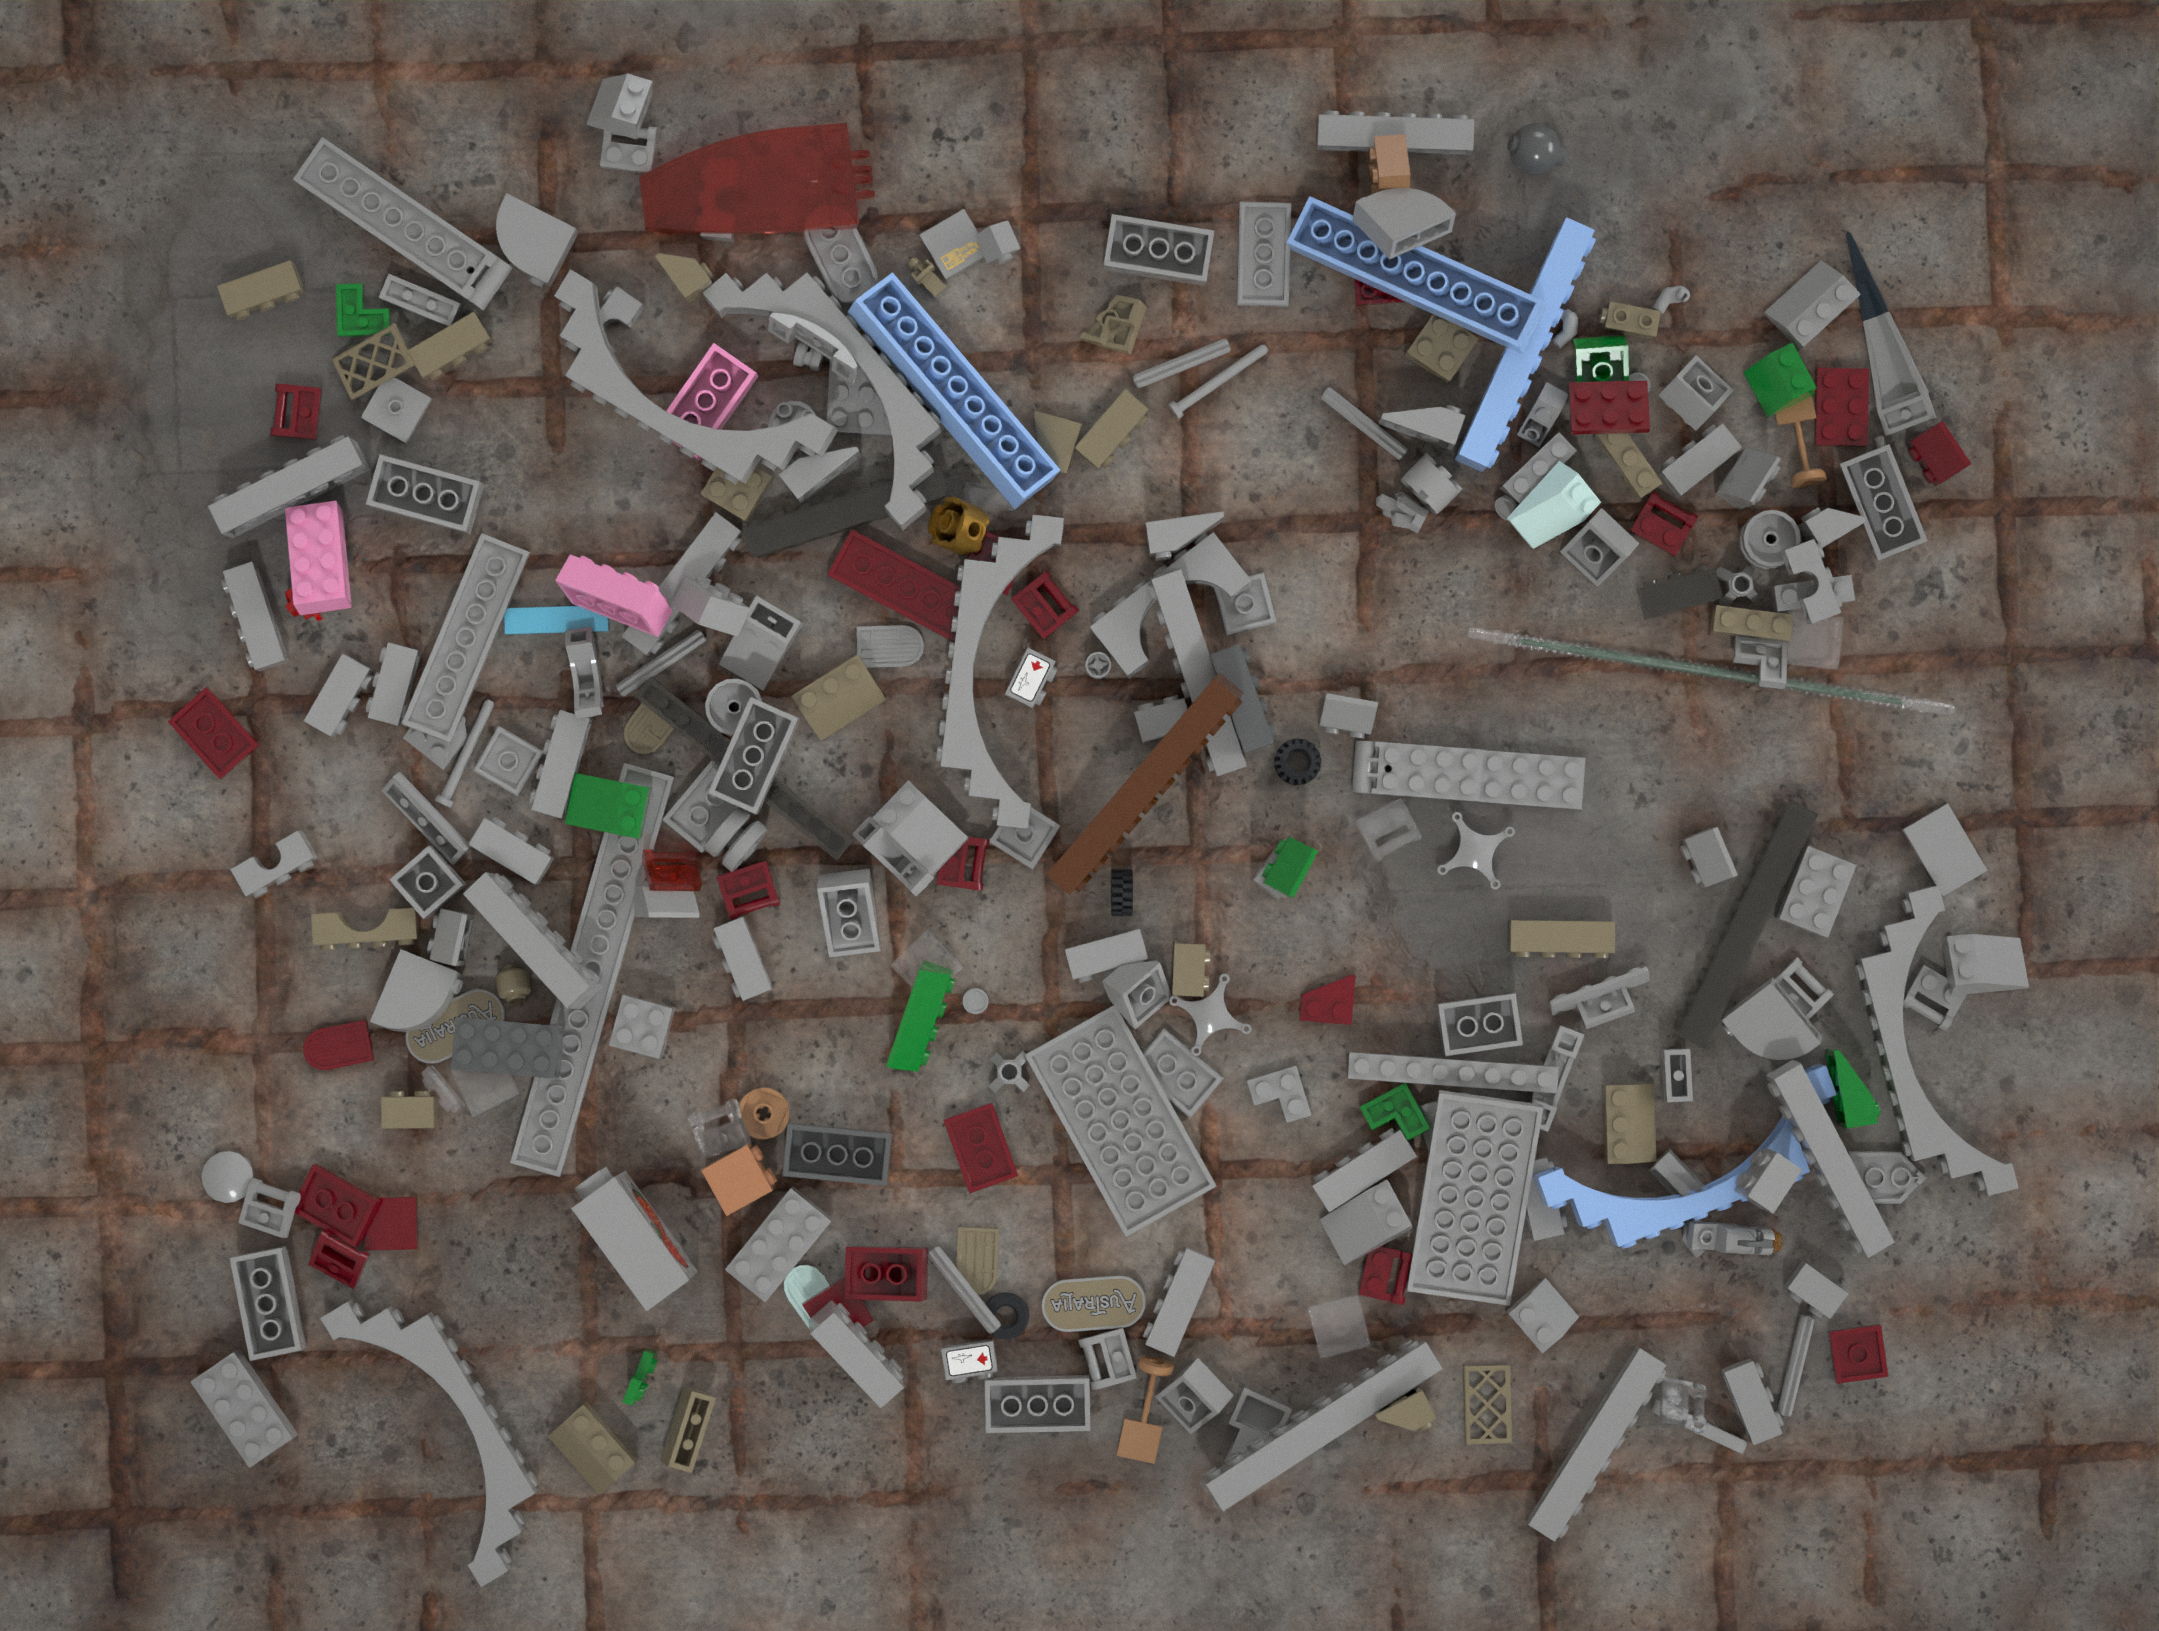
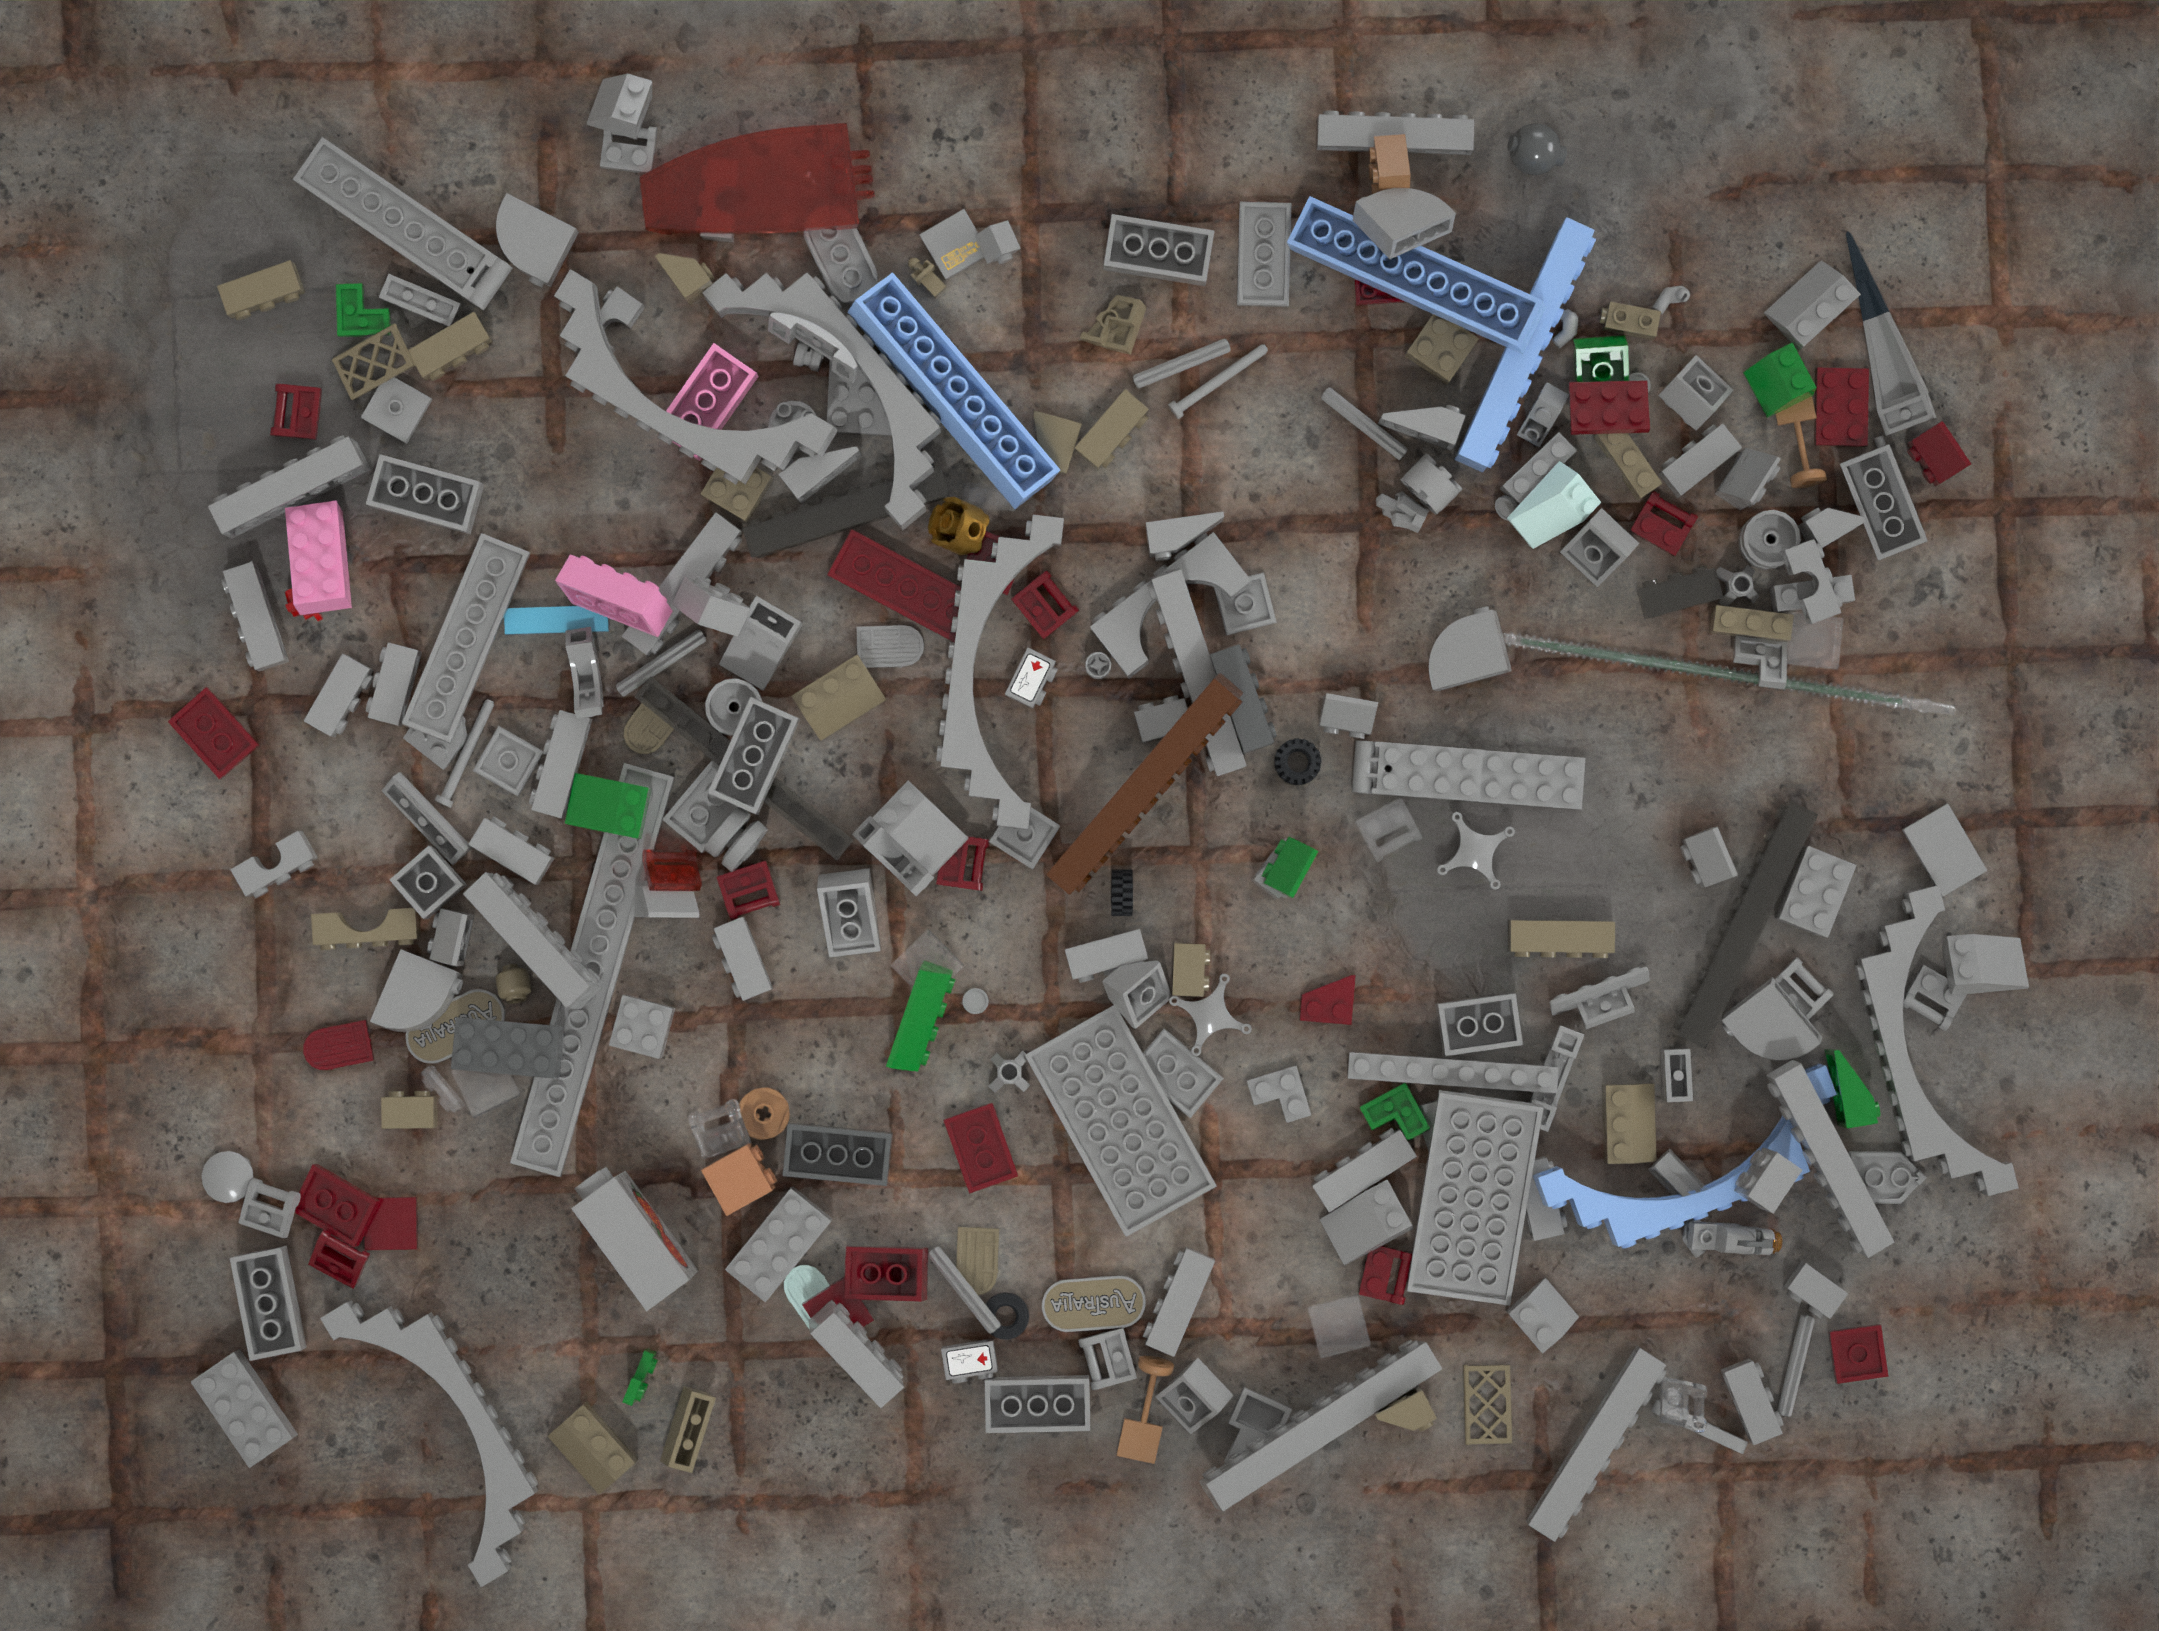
(1469, 651): none -> light grey brick

